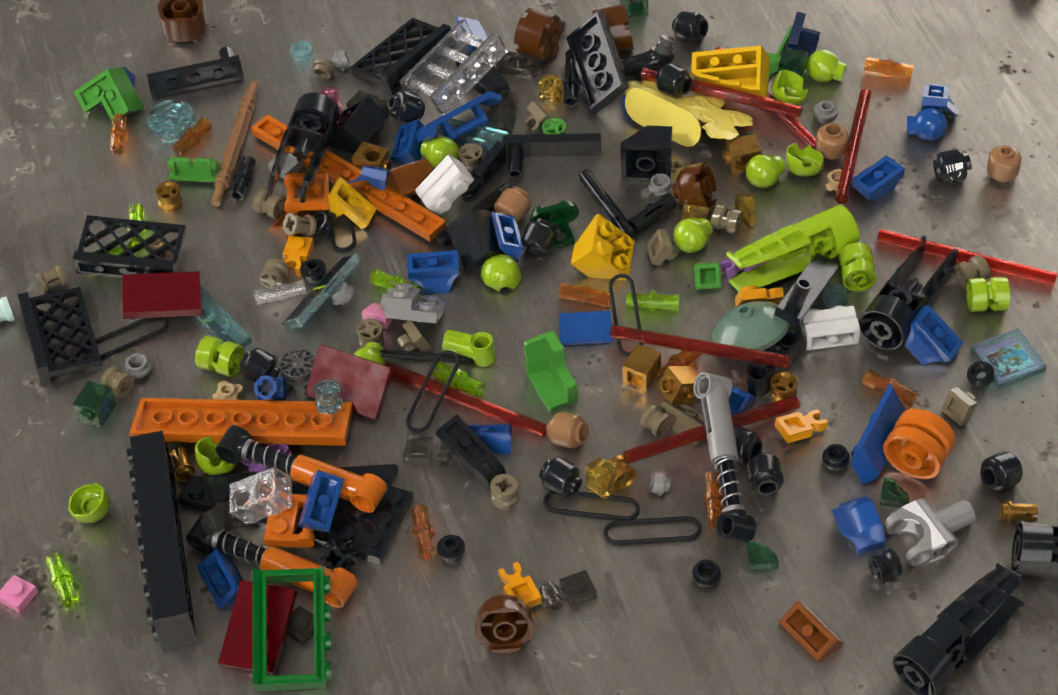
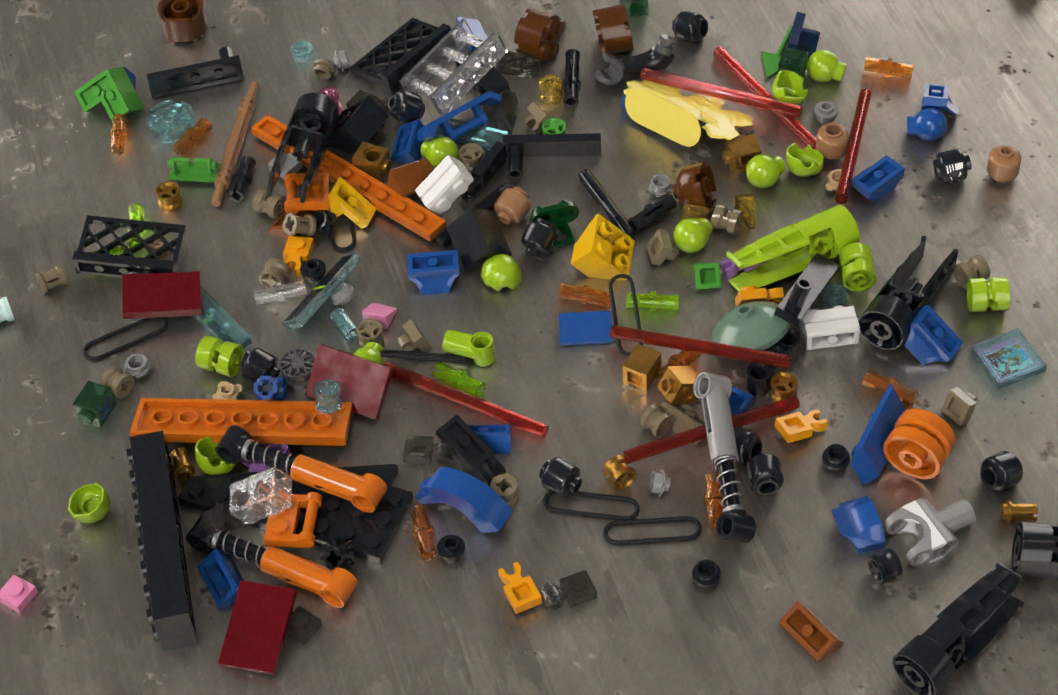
(39, 343): black fence -> none
(61, 580): clear neon green pin -> none
(321, 501): blue slope -> none
(322, 640): green window -> none
(341, 319): none -> clear light blue pin
(375, 176): blue slope -> none
(381, 279): clear neon green pin -> none
(404, 303): light grey plate -> none
(441, 396): black piece -> none
(467, 495): none -> blue arch
(504, 623): reddish brown cylinder -> none
(508, 235): blue slope -> none
(548, 371): bright green panel -> none
(567, 430): medium nougat head -> none
(597, 62): black tile -> none
(600, 477): clear yellow slope -> none
(647, 154): black slope -> none
(674, 81): black head -> none
(734, 68): yellow wedge -> none
(761, 557): clear green tile -> none
(893, 494): clear green tile -> none
(964, 255): clear red piece -> none
(975, 369): black plate -> none

